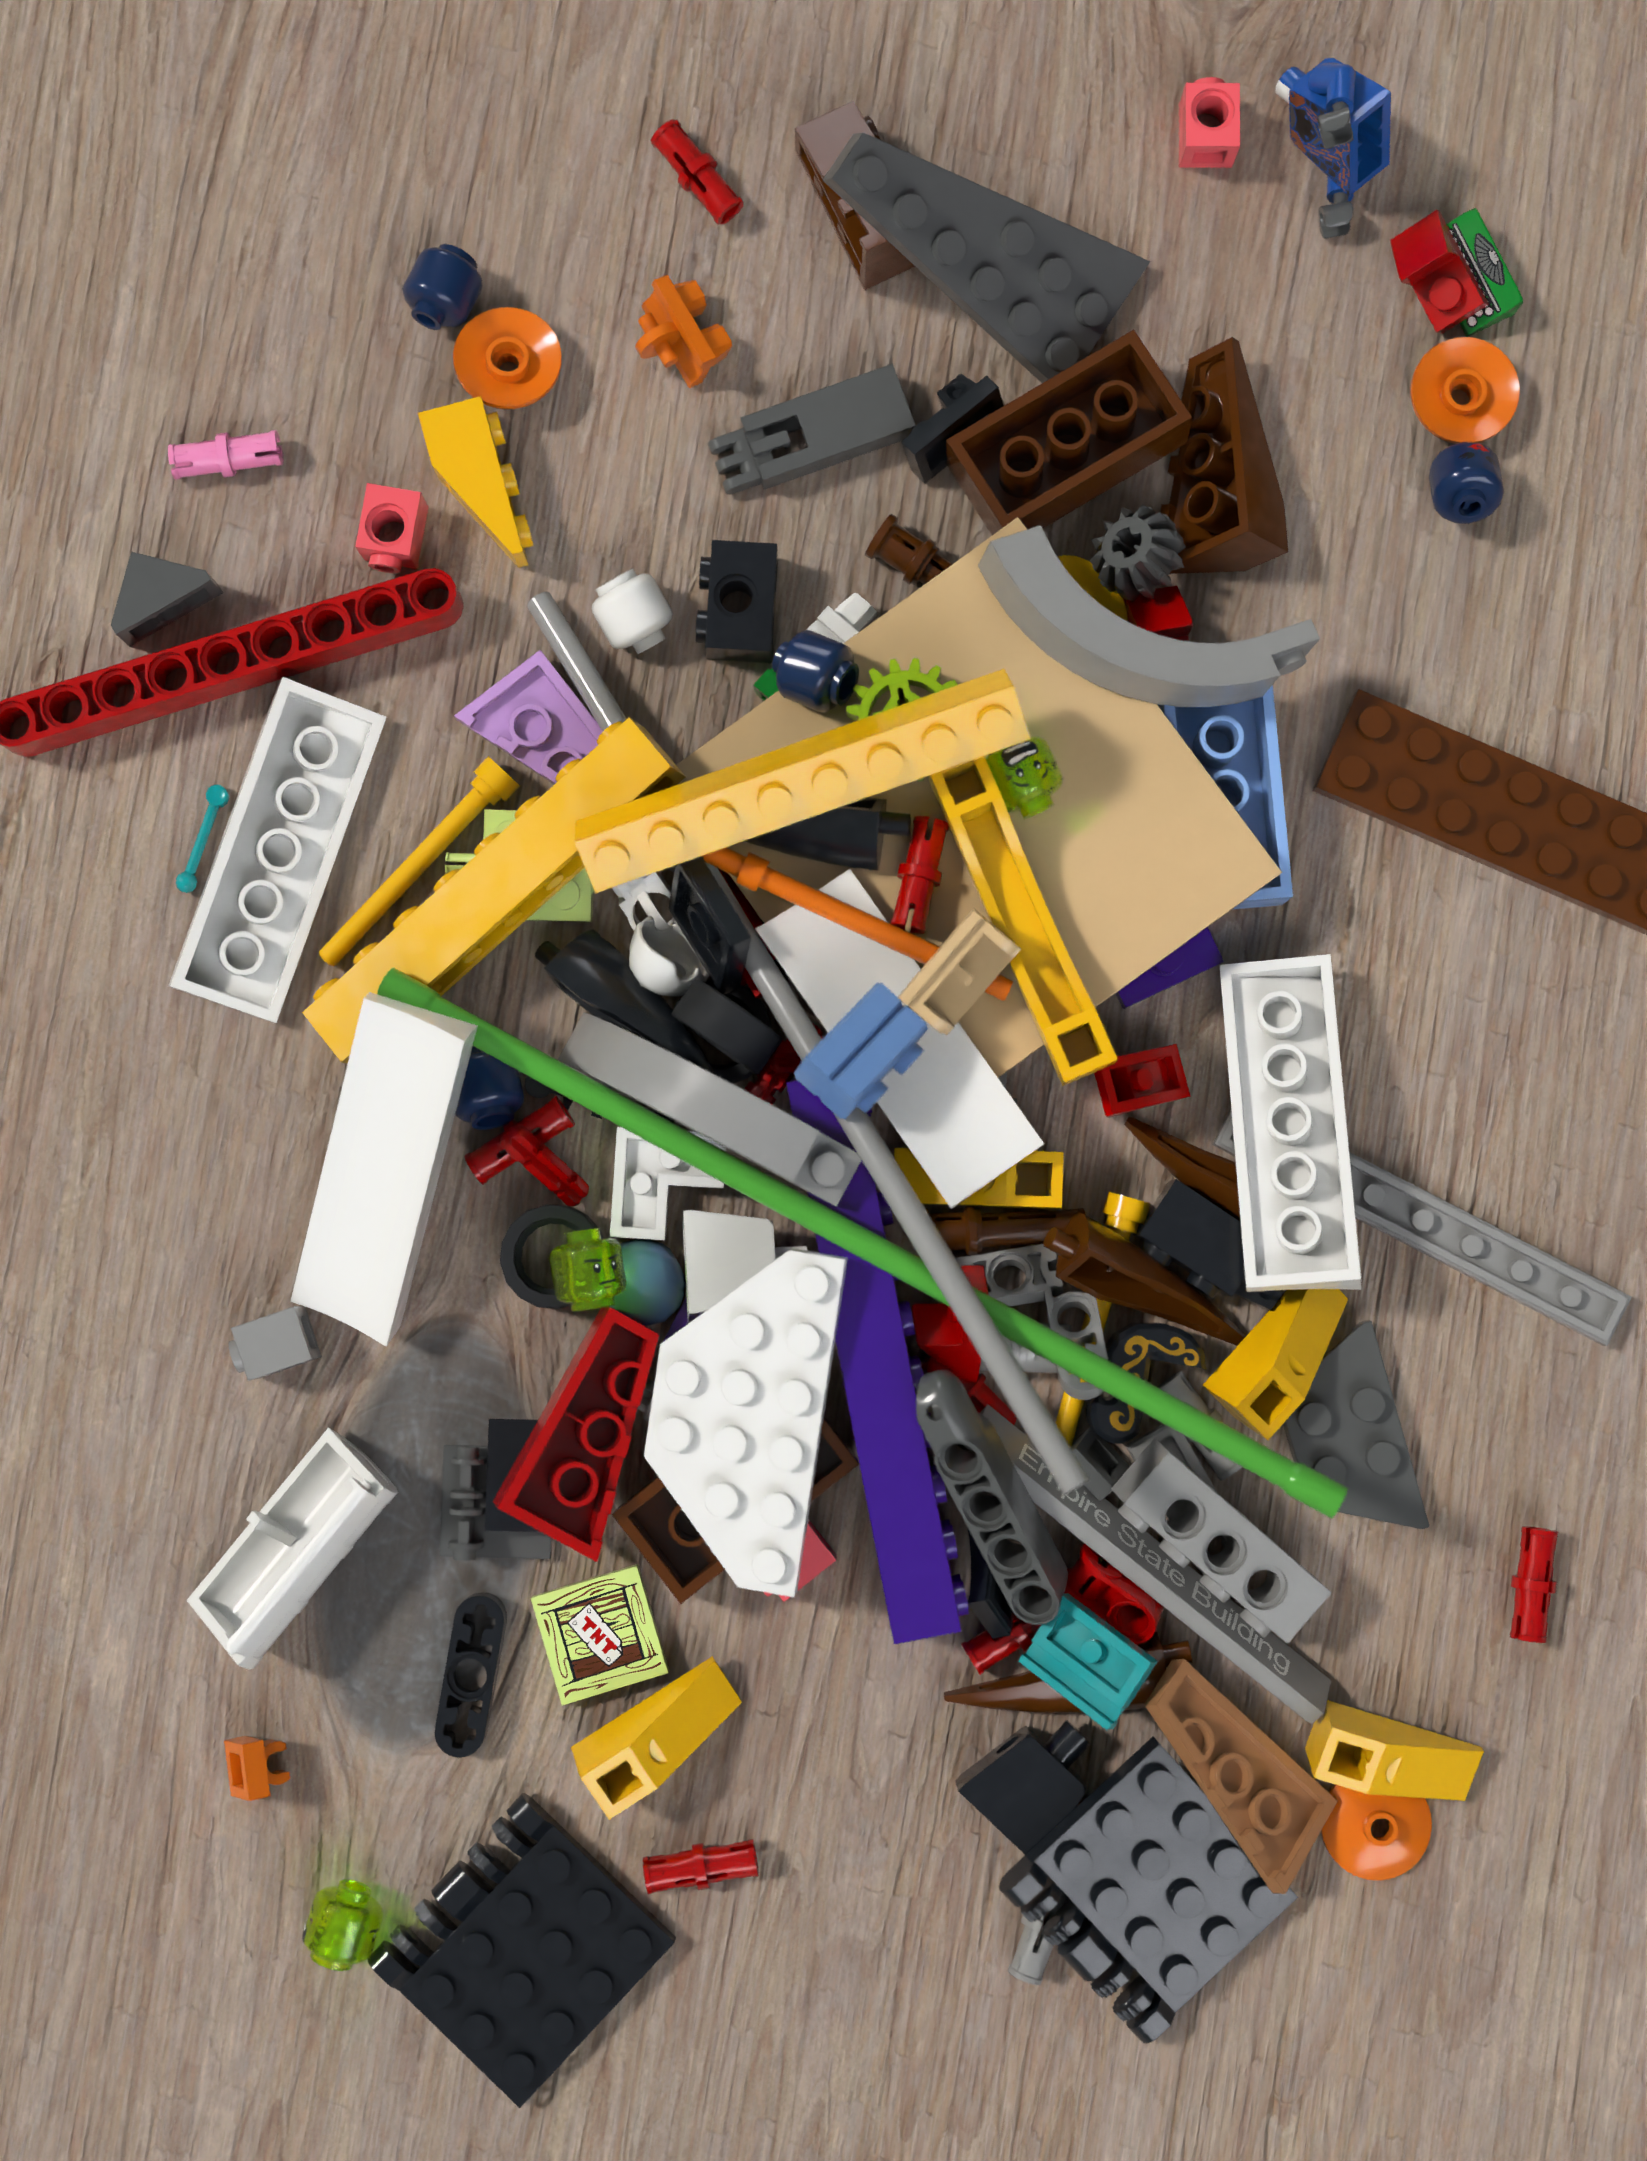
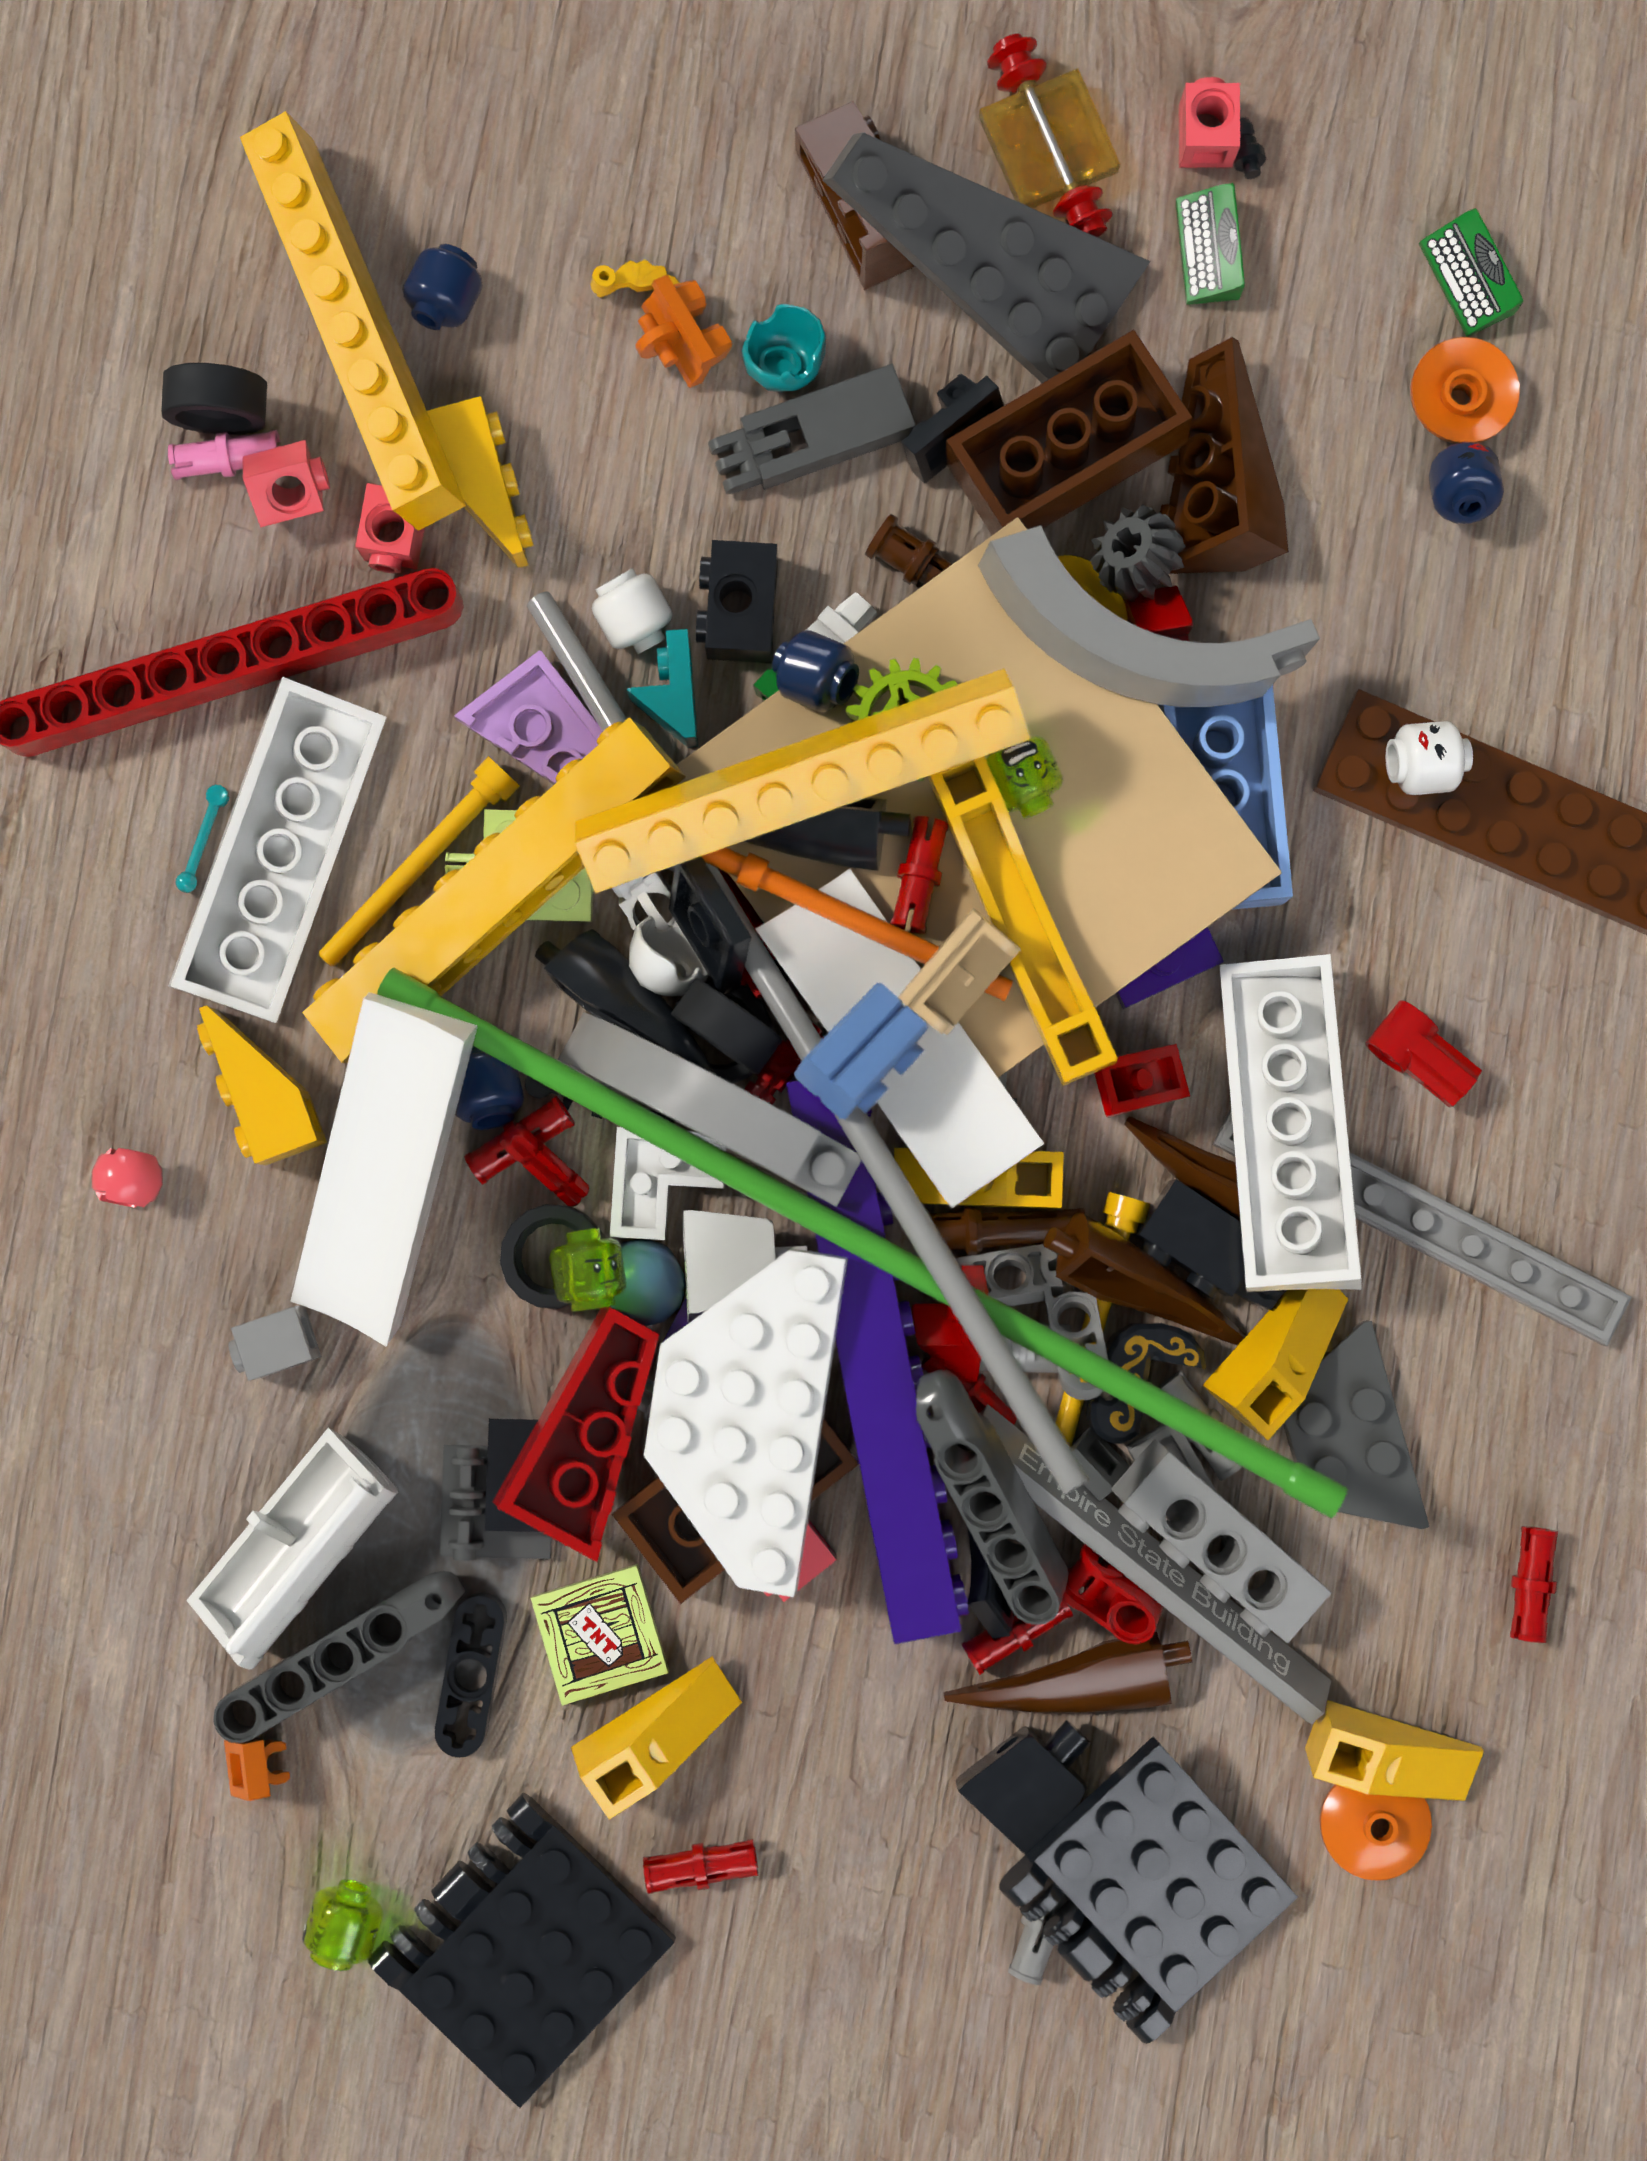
(127, 1177): none -> coral piece
(158, 594): dark grey slope -> none
(214, 398): none -> black tyre
(270, 1104): none -> yellow slope
(279, 504): none -> coral brick
(352, 322): none -> yellow brick
(413, 1608): none -> dark grey piece
(503, 337): orange dish -> none
(633, 275): none -> yellow piece
(674, 703): none -> teal slope
(697, 172): red pin -> none
(785, 349): none -> teal hair
(1048, 137): none -> clear yellow plate
(1088, 1662): teal plate -> none
(1210, 245): none -> slope
(1246, 1776): medium nougat wing -> none
(1250, 154): none -> black piece
(1342, 128): blue torso -> none
(1410, 1044): none -> red piece
(1428, 758): none -> white head
(1437, 272): red slope -> none

